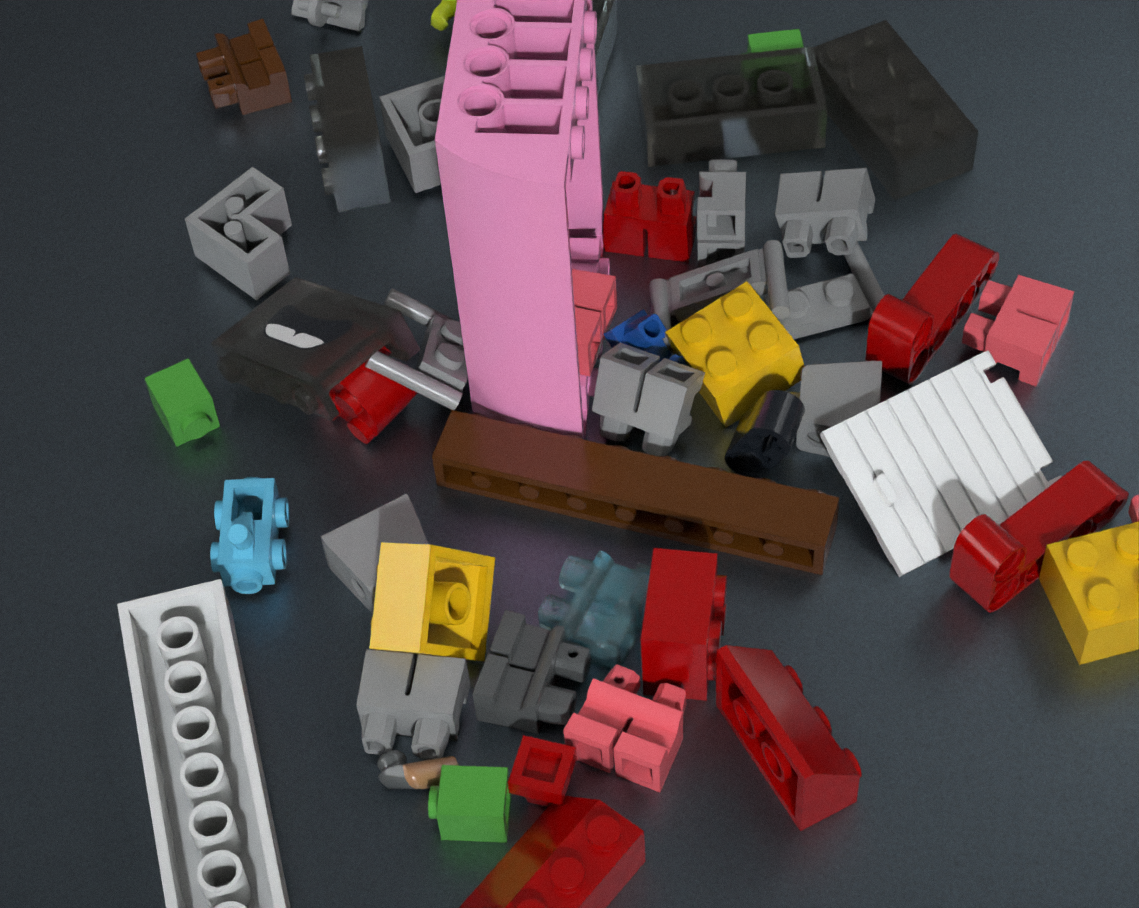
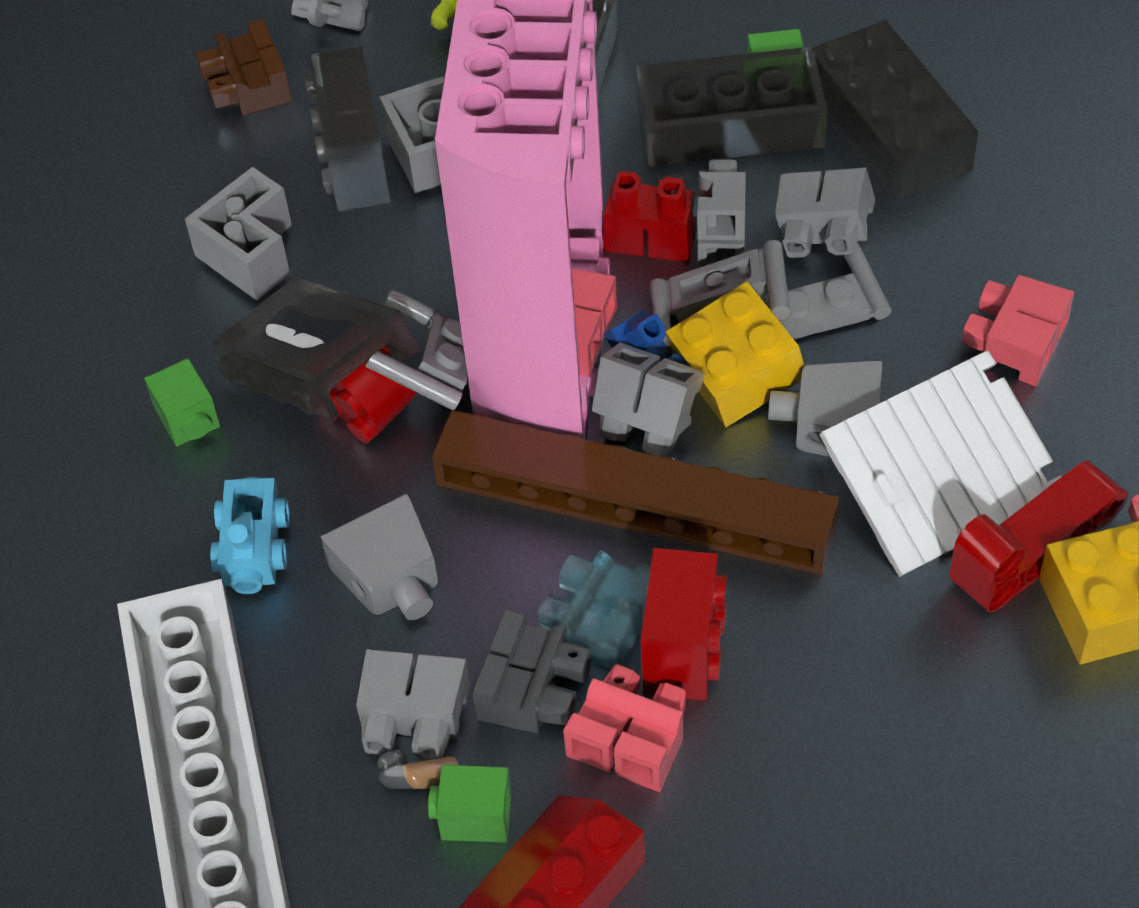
(432, 601): yellow slope -> none
(542, 771): red tile -> none
(765, 434): black beam -> none
(785, 734): red slope -> none
(913, 329): red beam -> none

